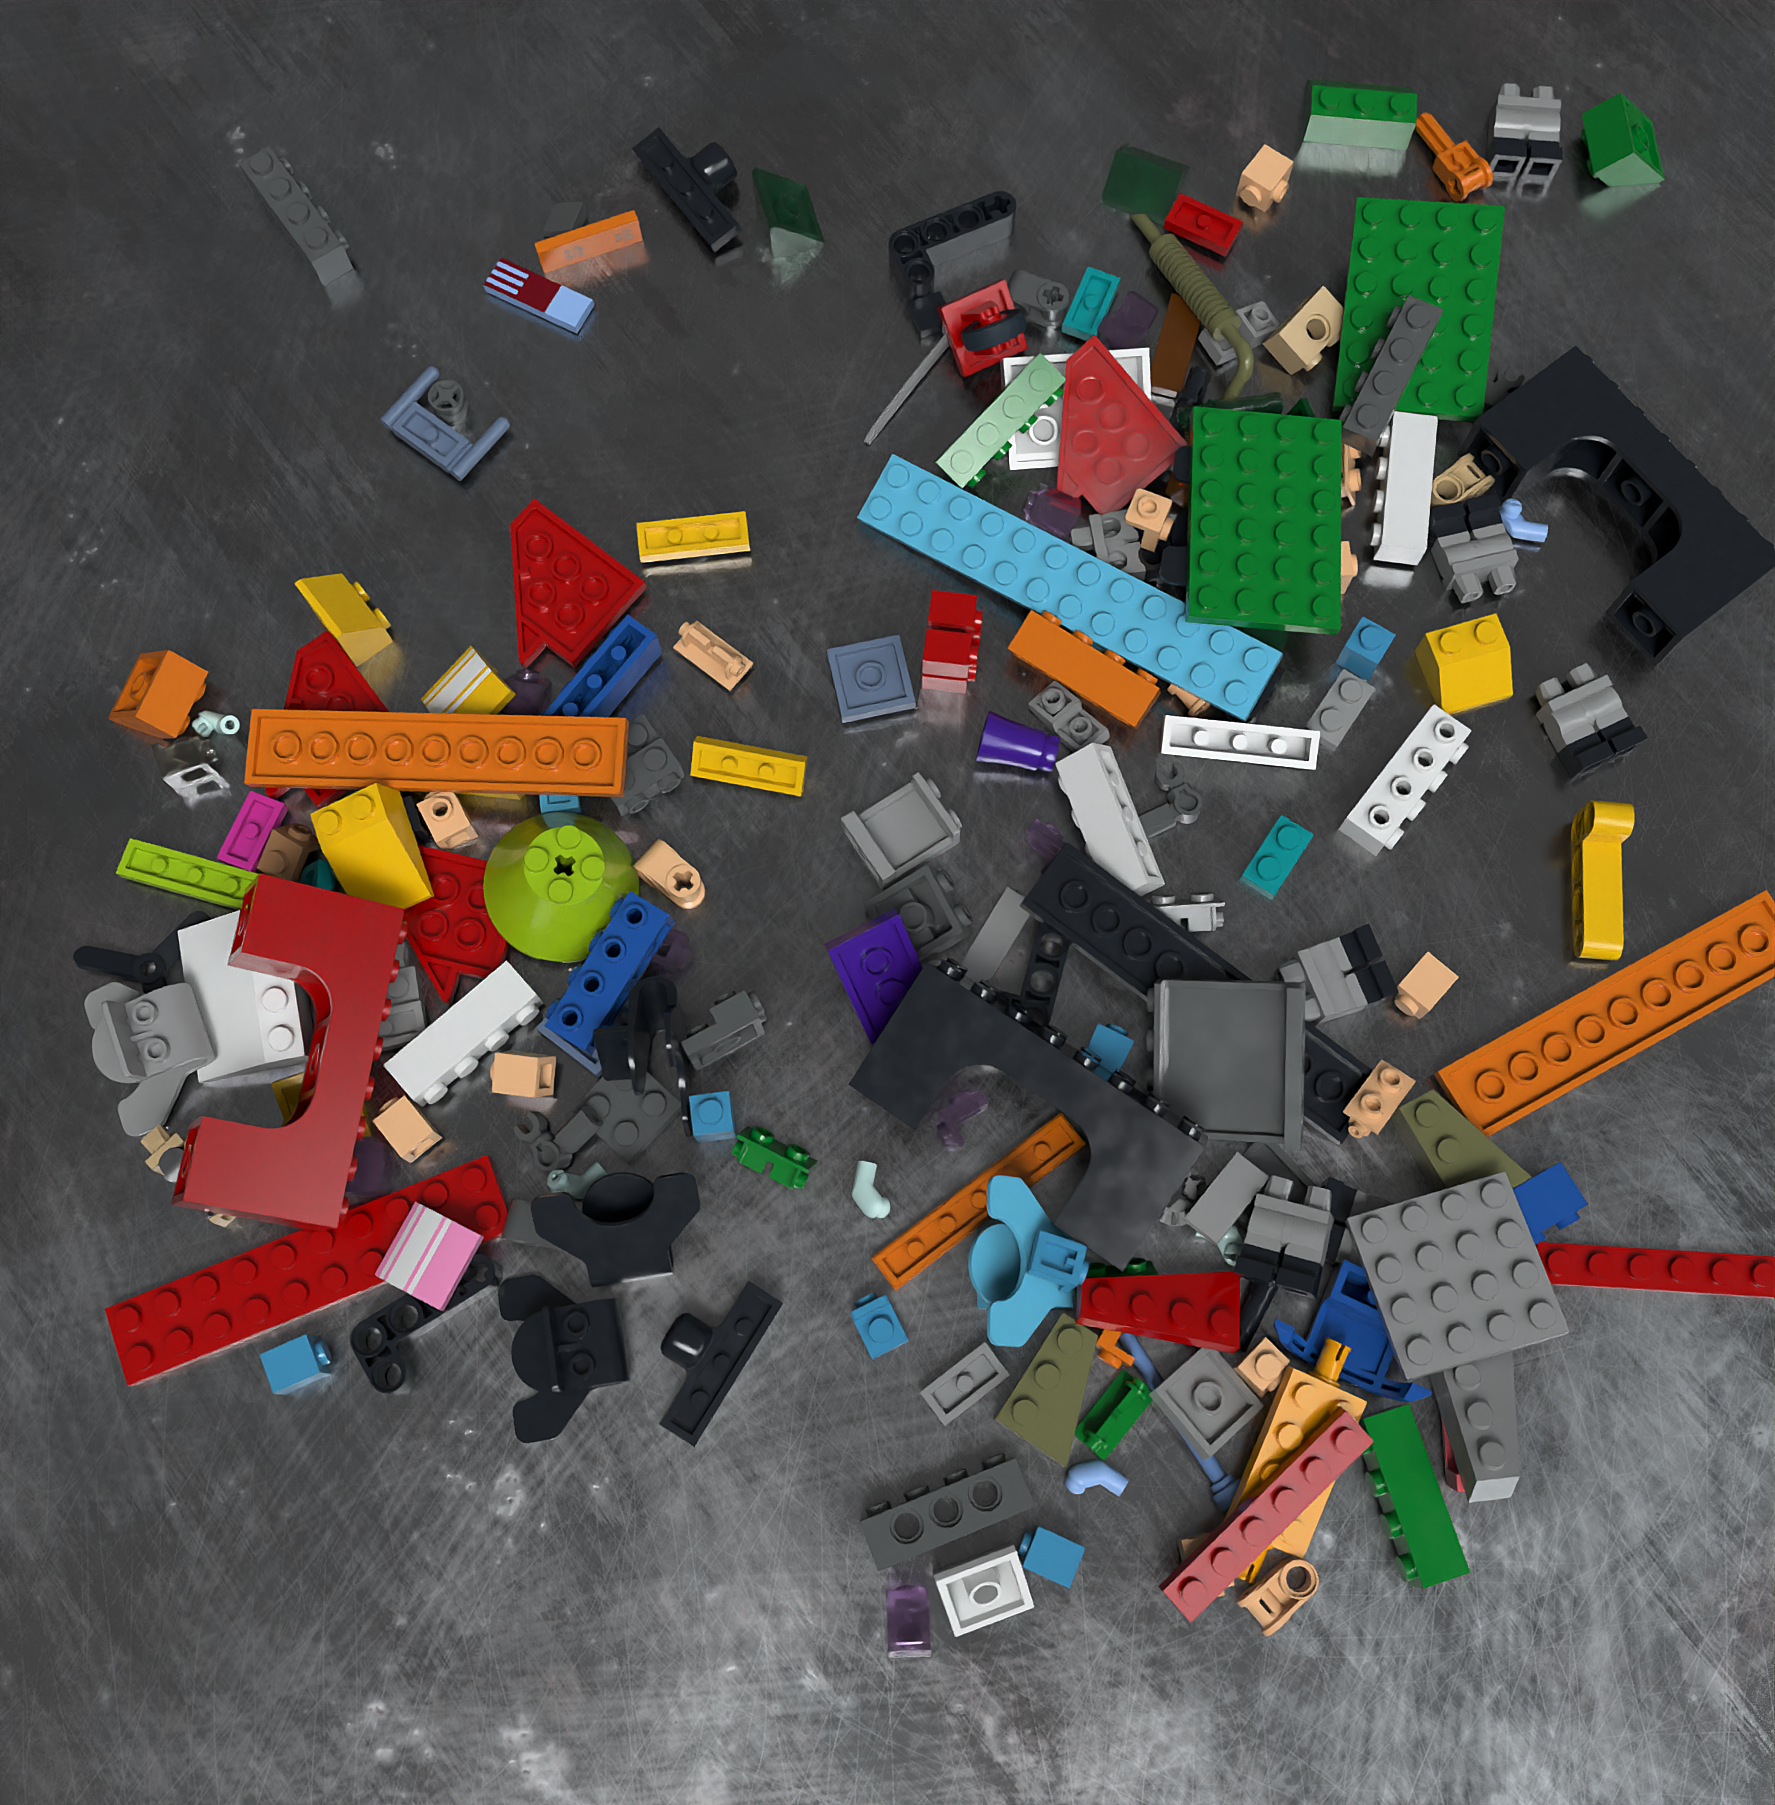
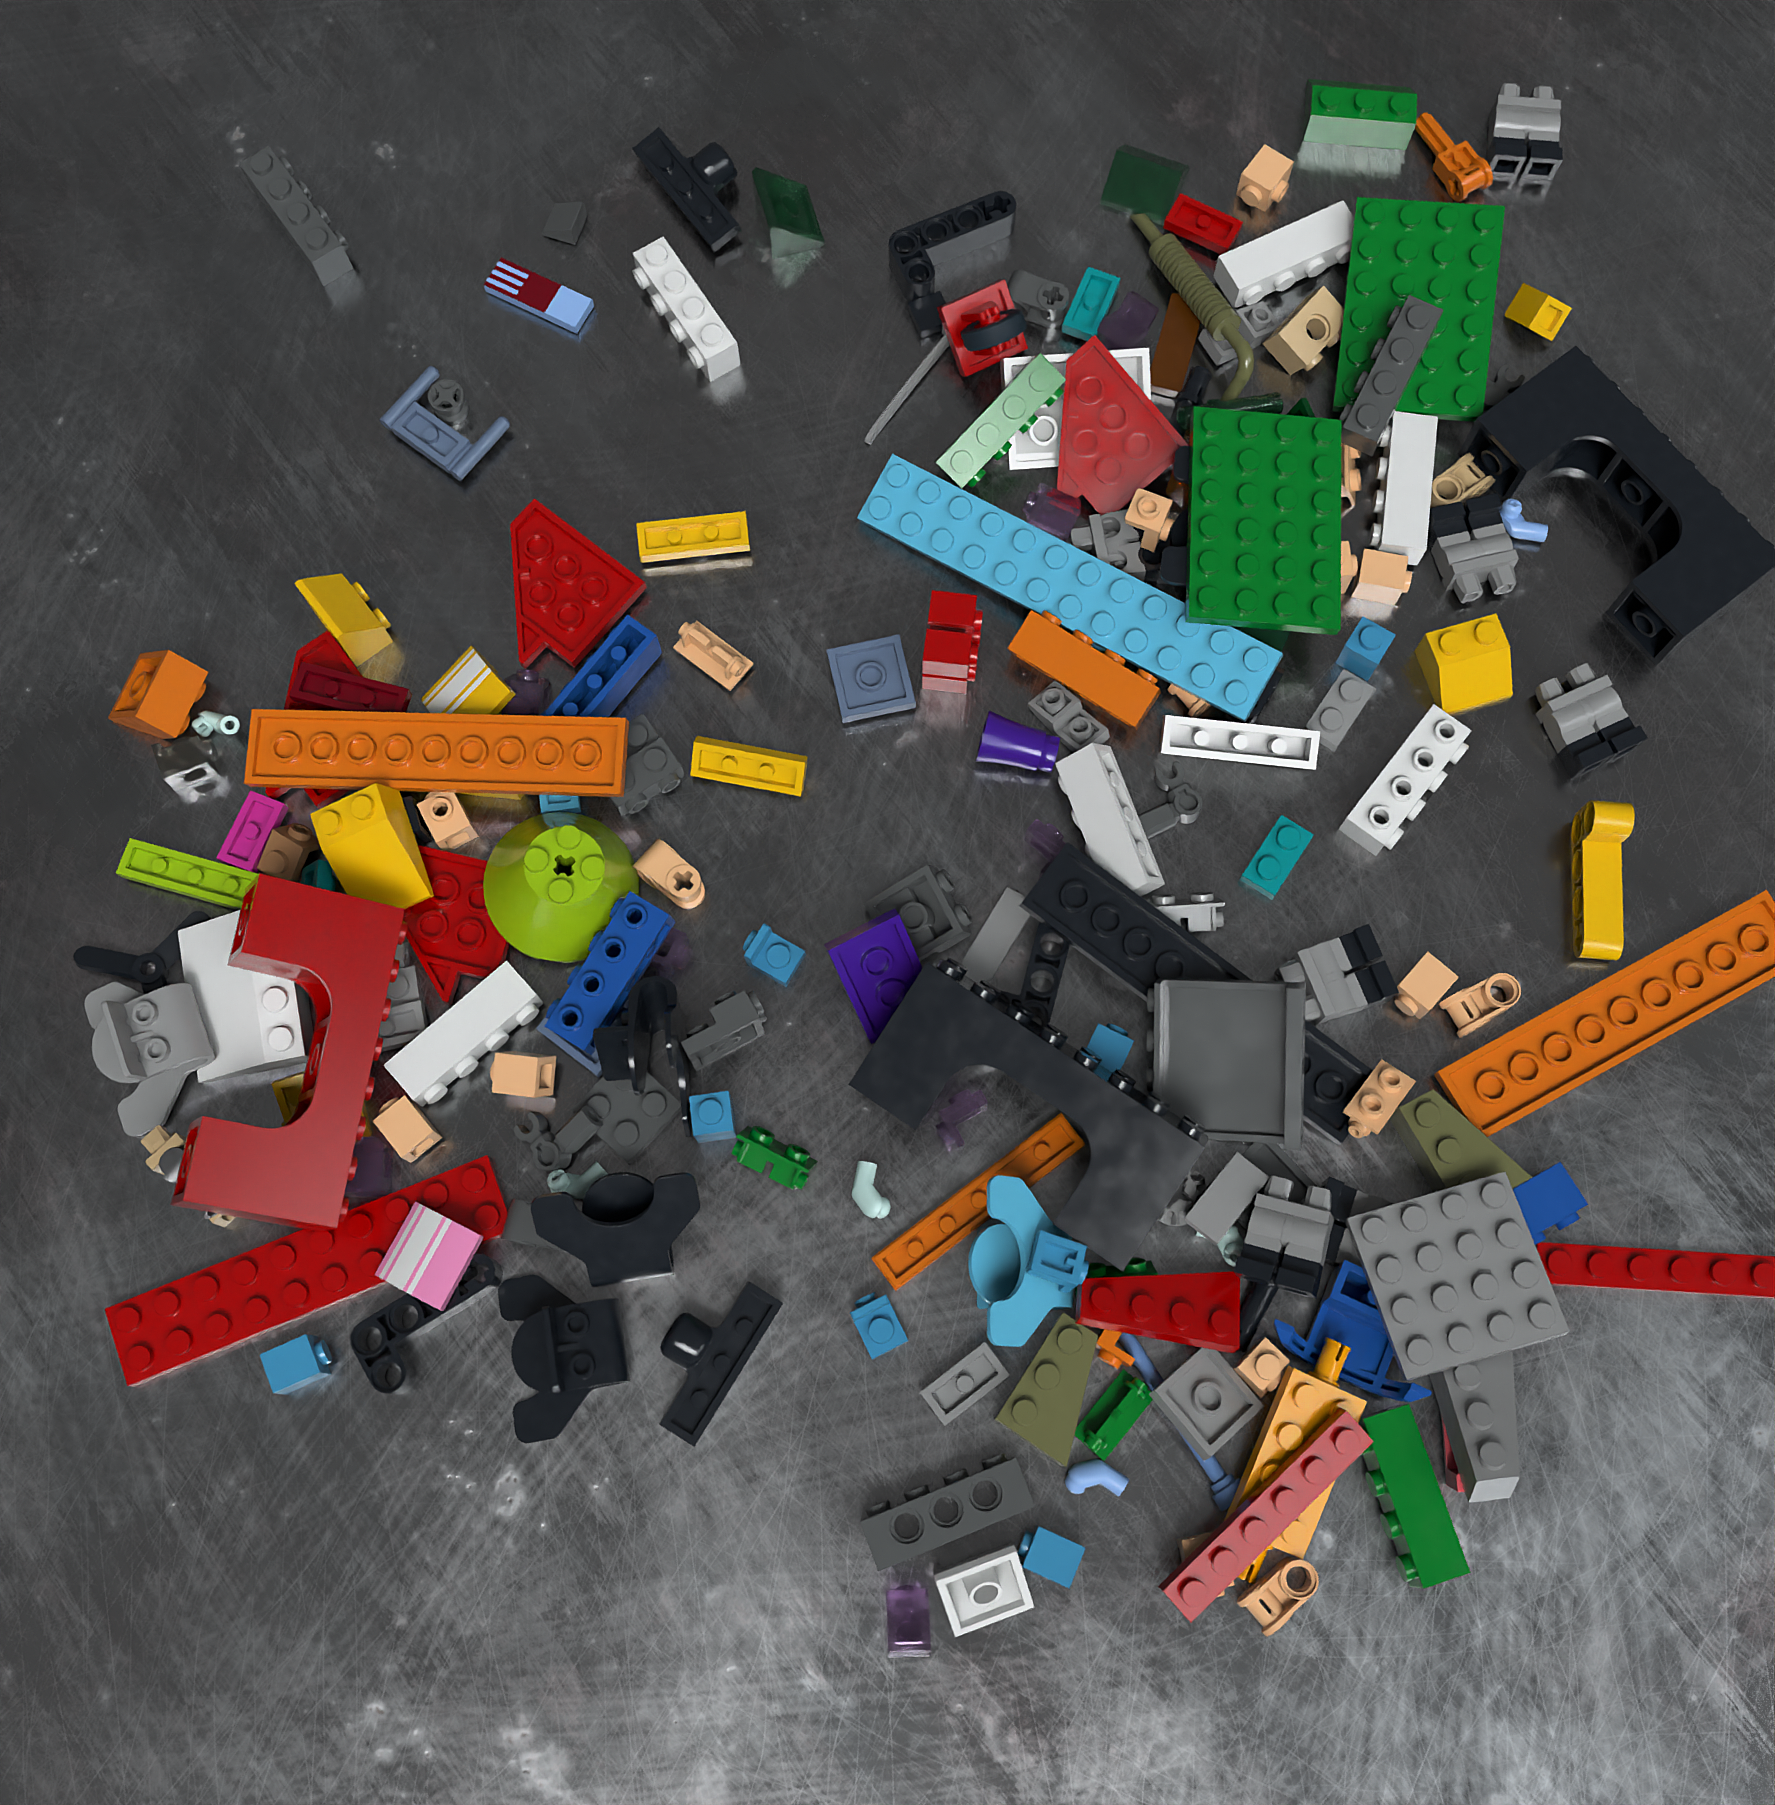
(346, 692): none -> dark red plate
(588, 241): orange tile -> none
(686, 309): none -> white brick
(772, 955): none -> dark azure bracket
(902, 831): light grey panel -> none
(1285, 256): none -> white brick
(1381, 577): none -> light nougat brick
(1476, 1006): none -> light nougat piece
(1537, 311): none -> yellow panel
(1621, 144): green slope -> none

